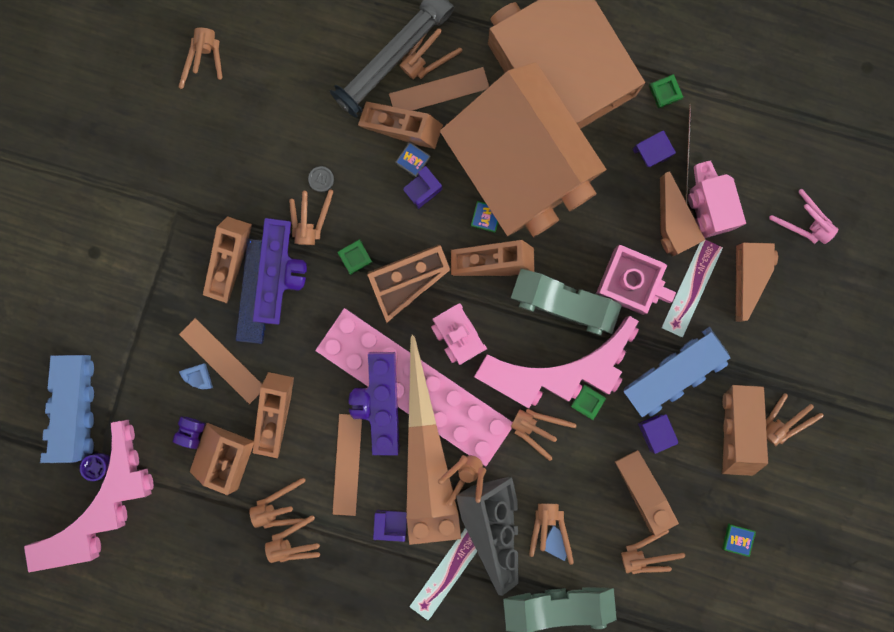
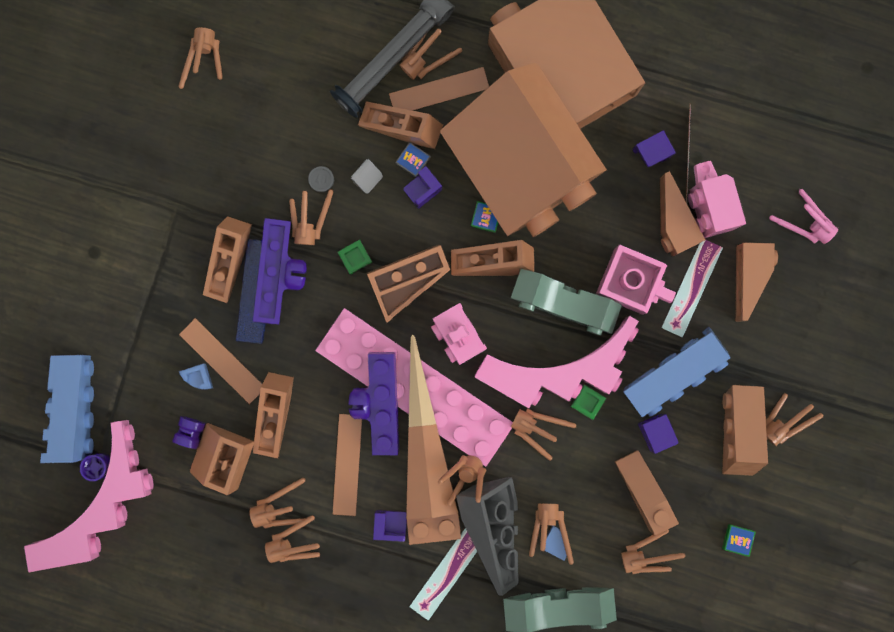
(366, 176): none -> light grey slope
(666, 91): green tile -> none

